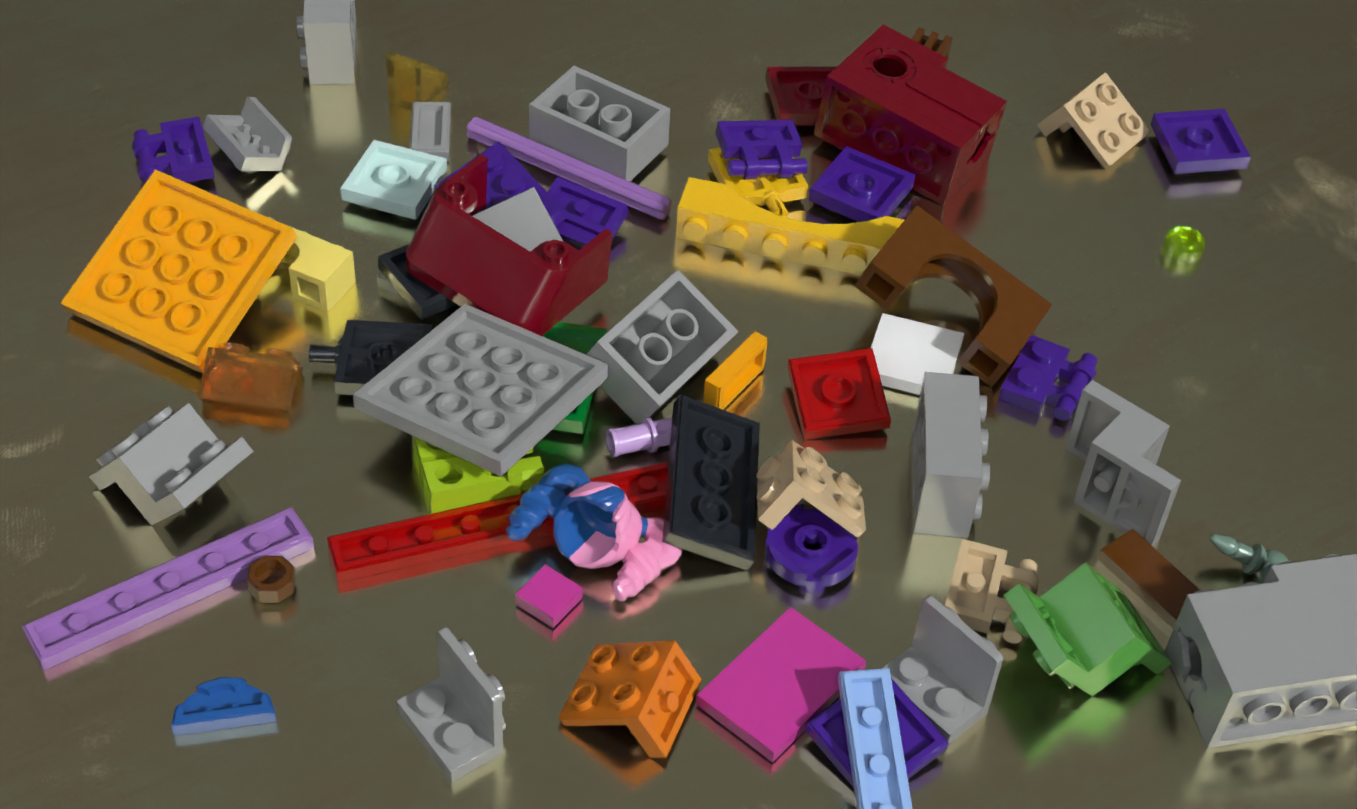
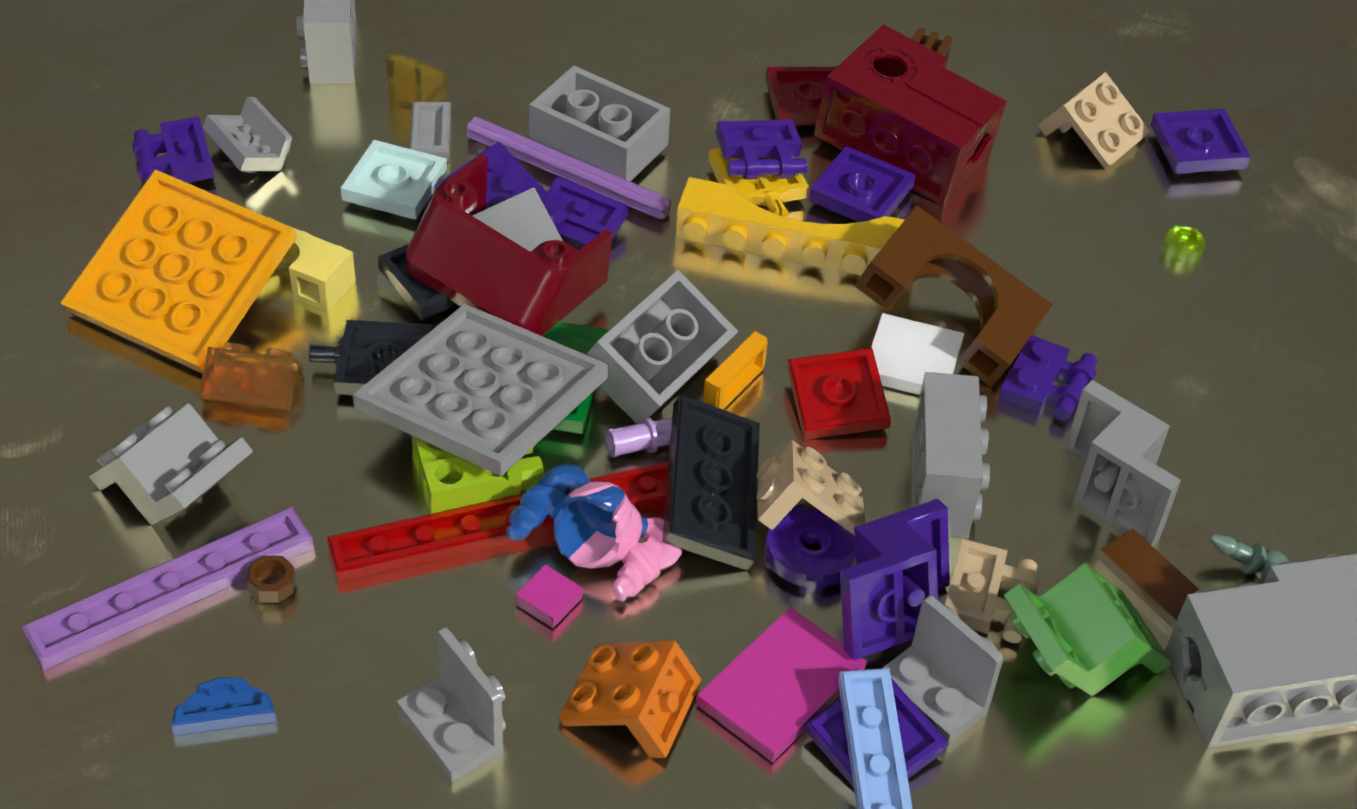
(896, 568): none -> dark purple bracket

